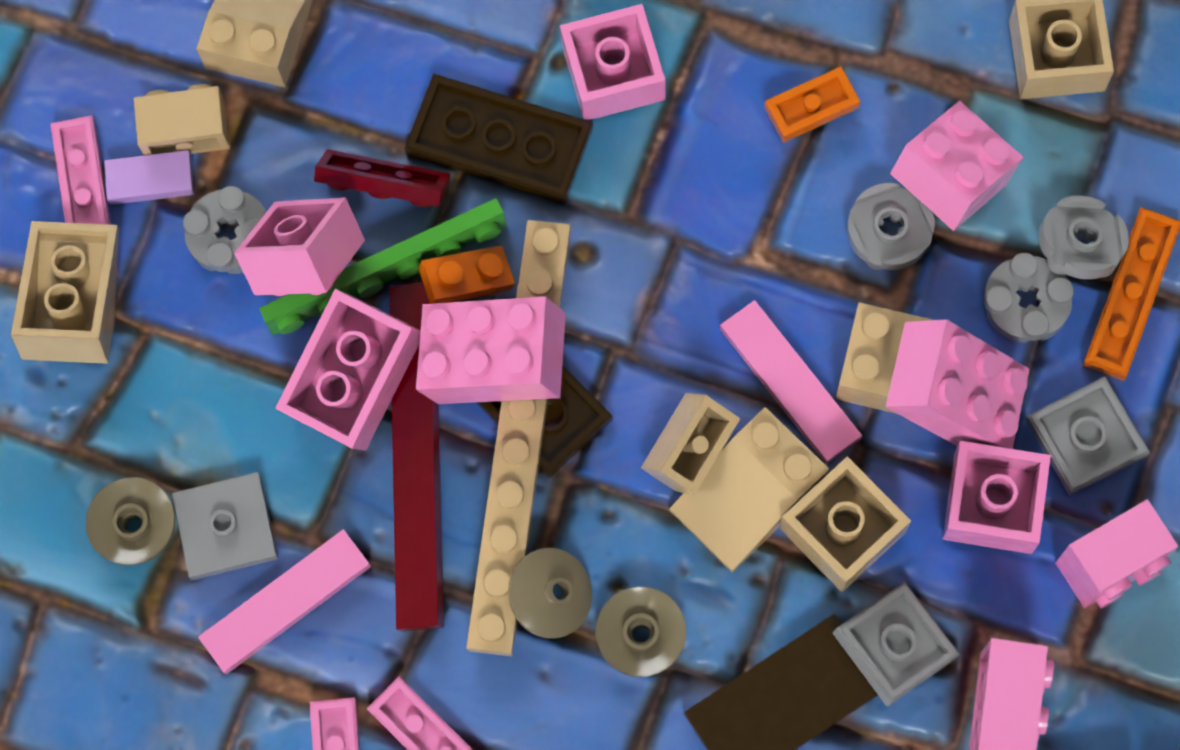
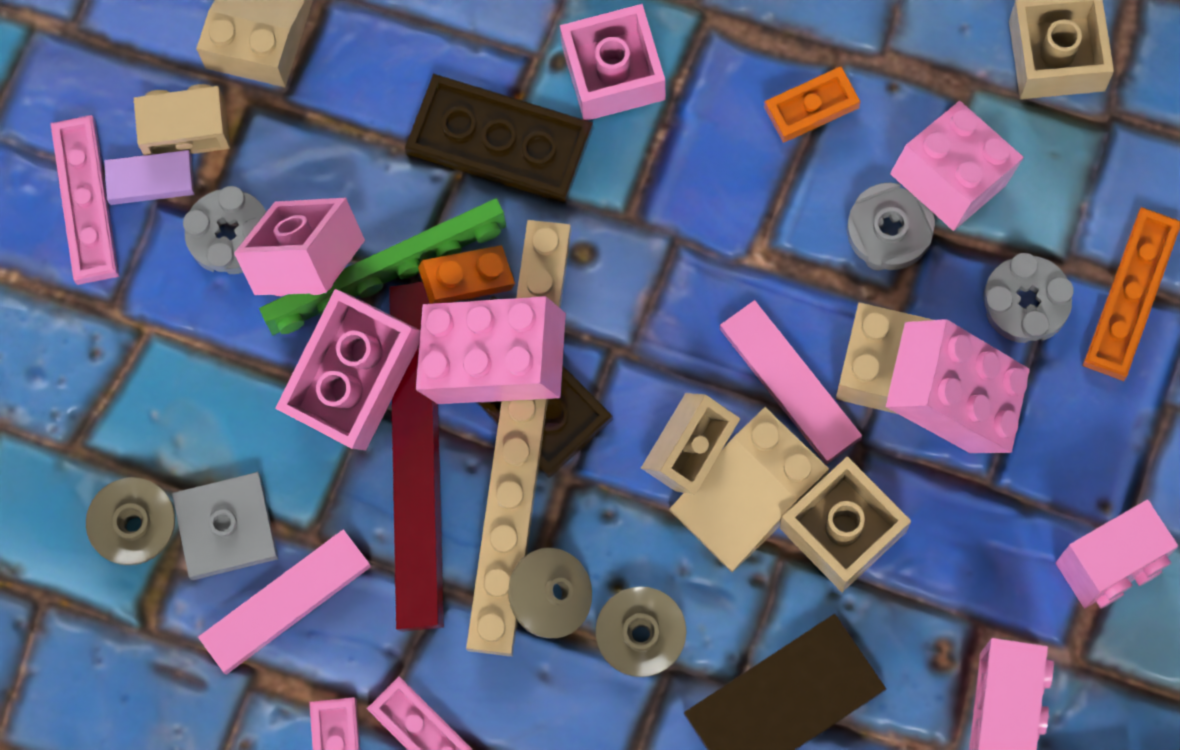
(67, 293): tan slope -> none
(382, 178): dark red plate -> none
(895, 644): light grey plate -> none
(996, 497): bright pink brick -> none
(1073, 257): light grey plate -> none
(1087, 436): light grey plate -> none

